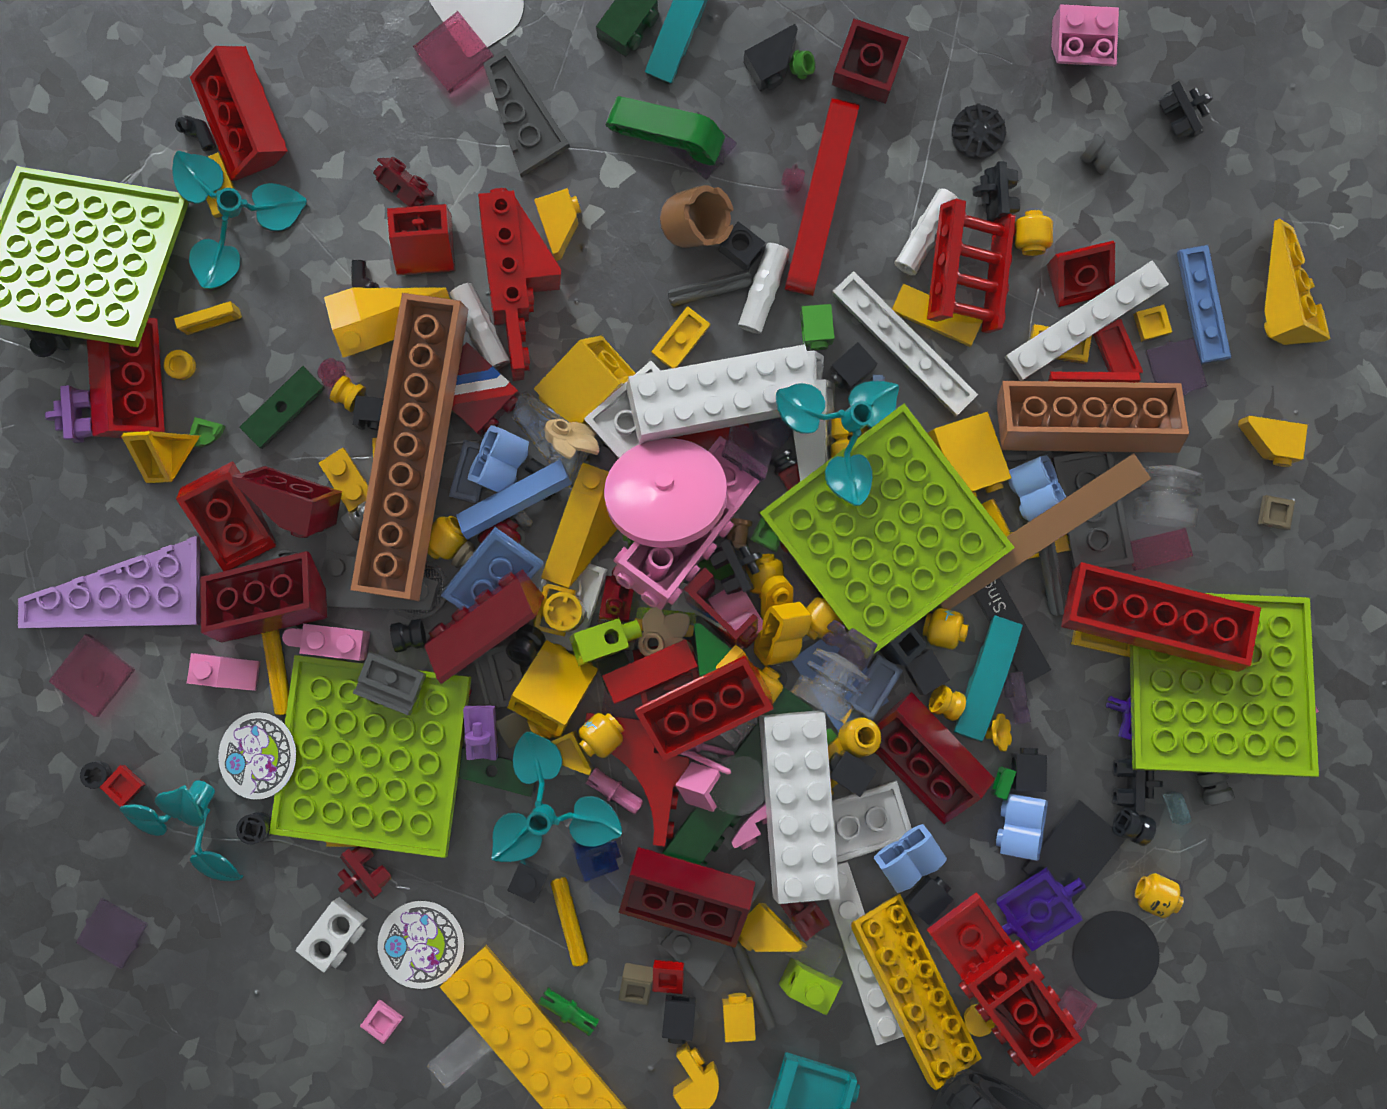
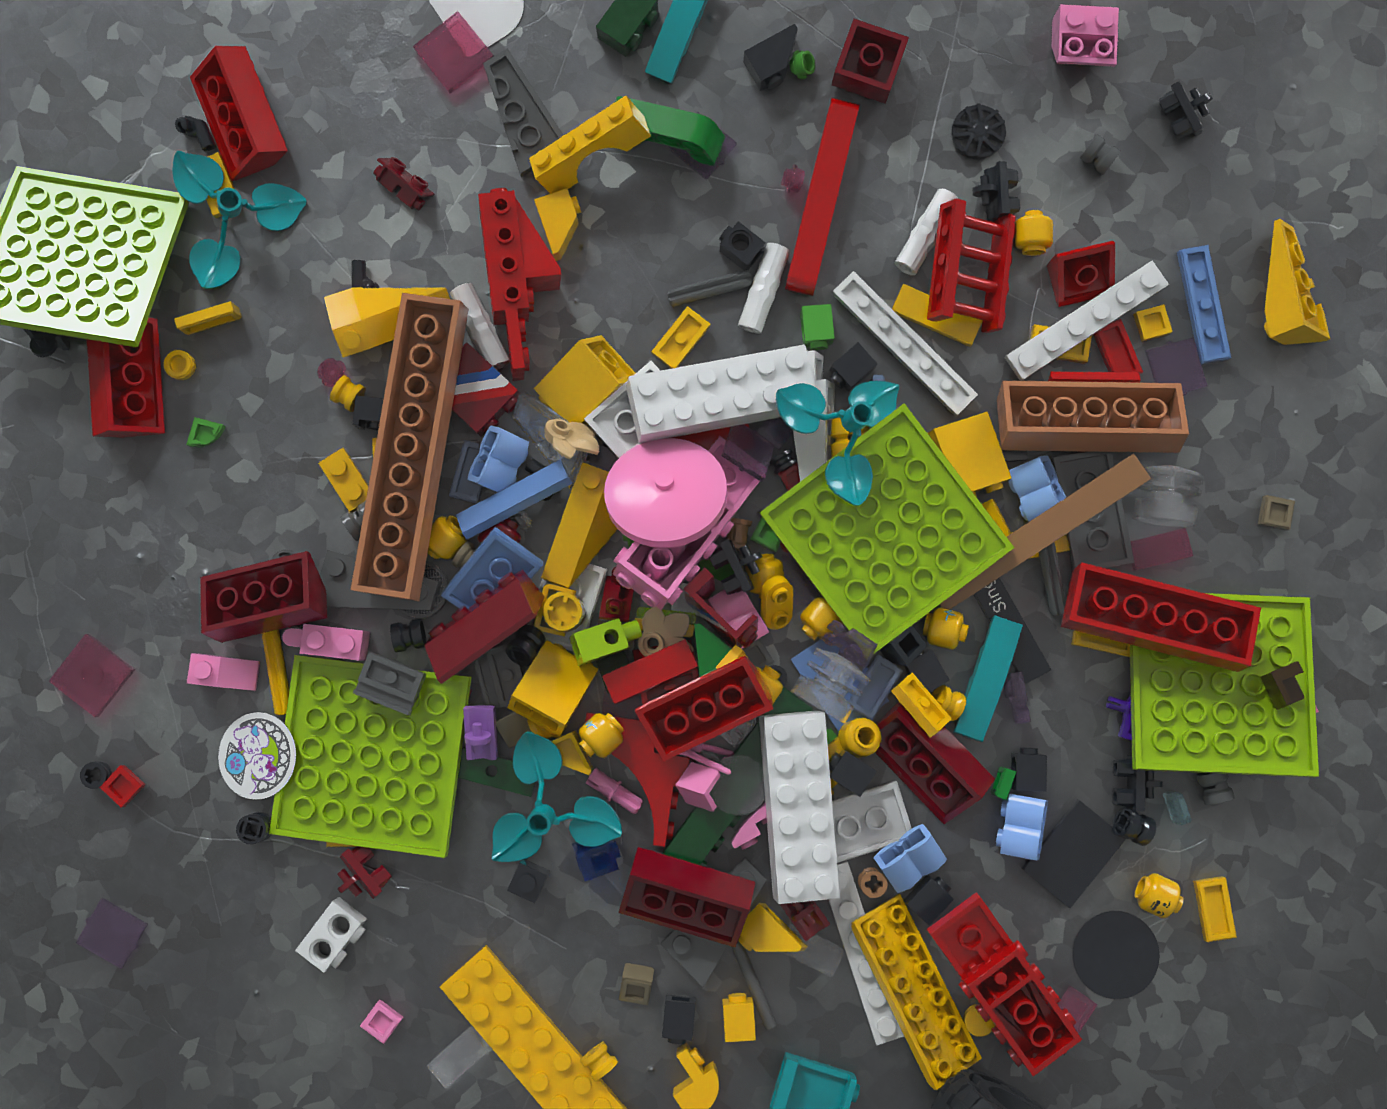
(68, 414): medium lavender hips -> none
(136, 592): lavender wing -> none
(159, 453): yellow slope -> none
(192, 809): teal plant -> none
(225, 518): red slope -> none
(268, 420): dark green tile -> none
(291, 500): dark red slope -> none
(420, 944): sticker -> none
(421, 239): red slope -> none
(568, 1011): green pin -> none
(569, 921): yellow axle -> none
(599, 1061): none -> yellow wheel
(615, 127): none -> yellow arch
(668, 977): red plate -> none
(697, 217): medium nougat cylinder -> none
(782, 633): yellow brick -> none
(809, 986): lime torso -> none
(879, 888): none -> medium nougat bush
(921, 705): none -> yellow plate
(1000, 732): yellow plant -> none
(1040, 908): dark purple plate -> none
(1214, 909): none -> yellow tile
(1275, 439): yellow slope -> none
(1283, 685): none -> dark brown panel

